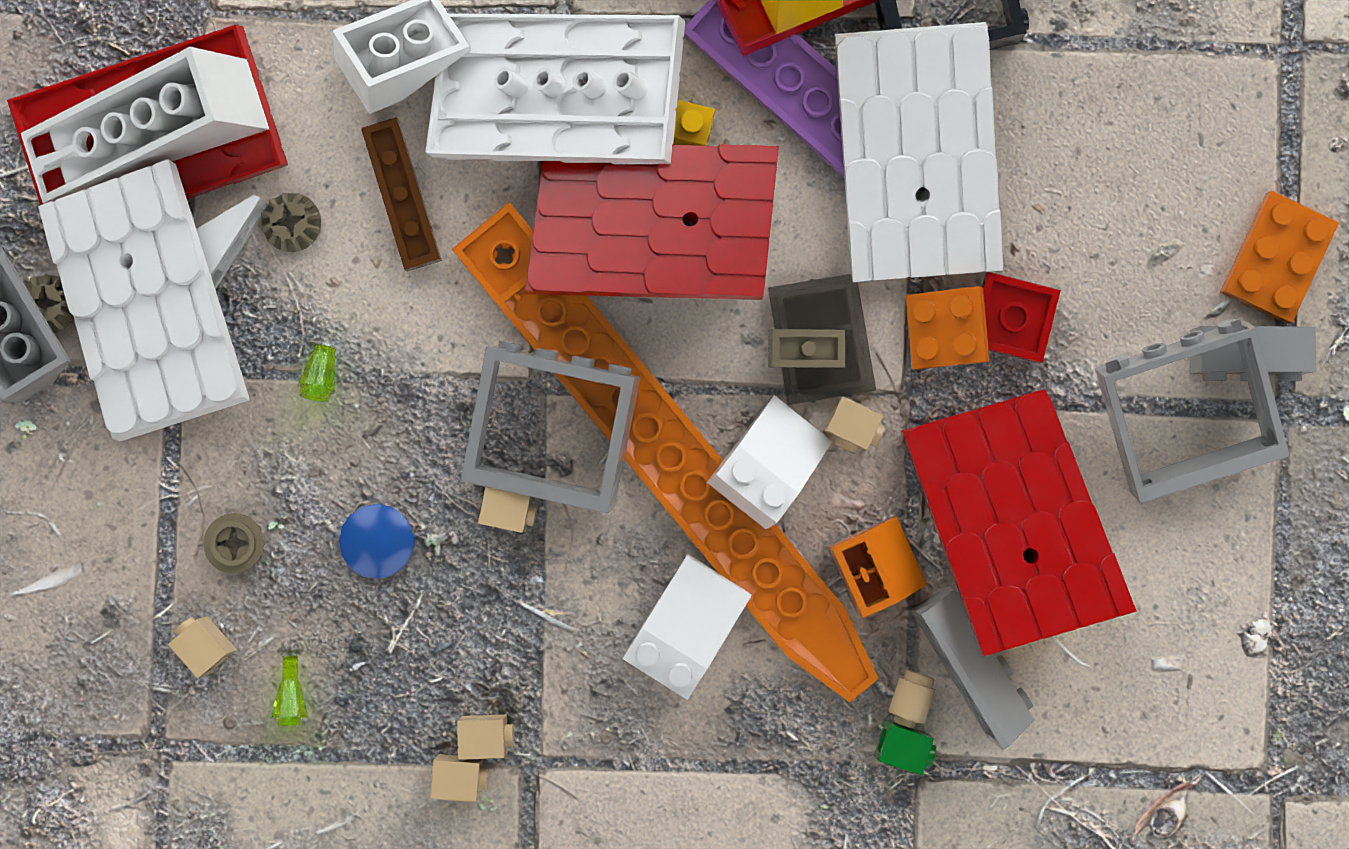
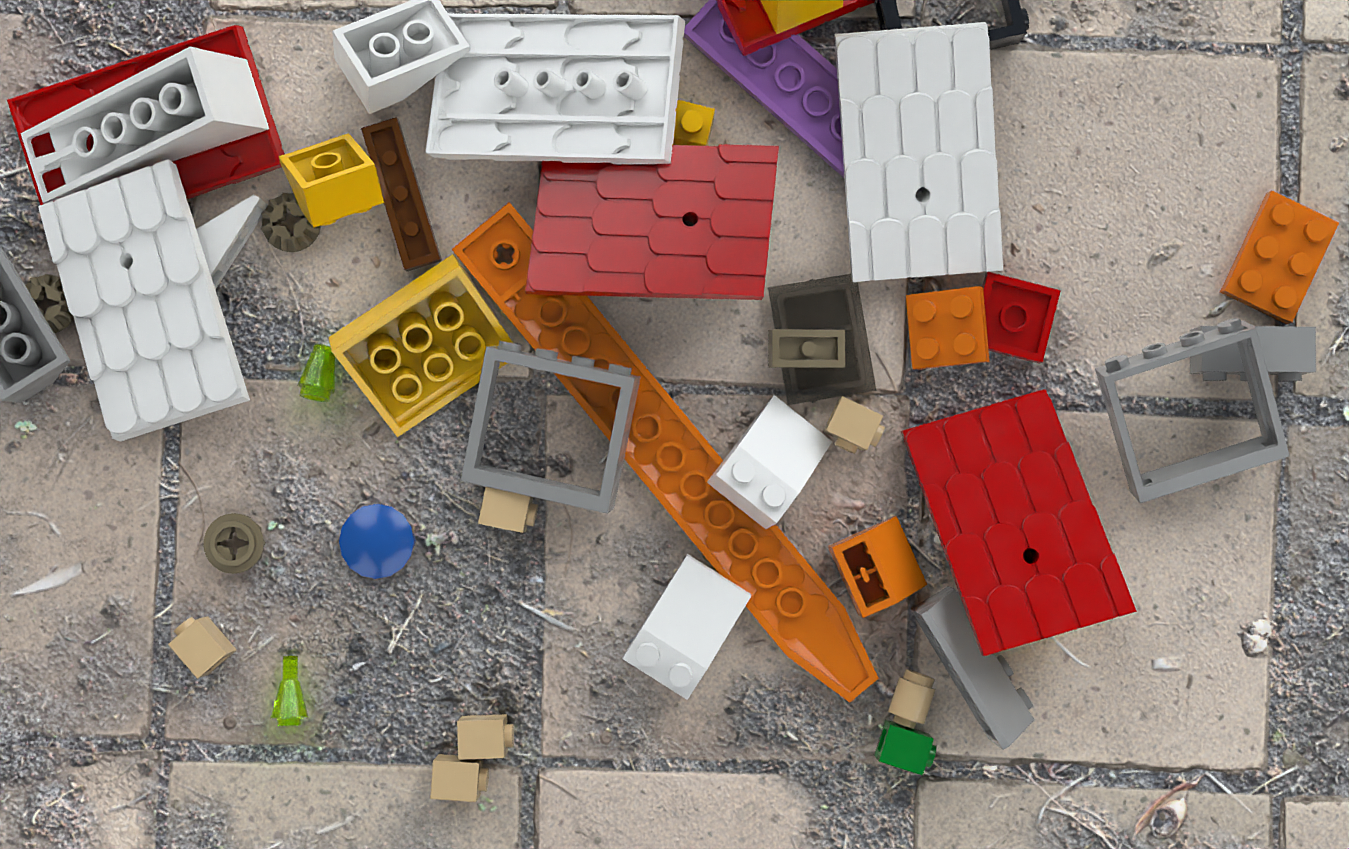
(332, 180): none -> yellow slope
(420, 345): none -> yellow slope

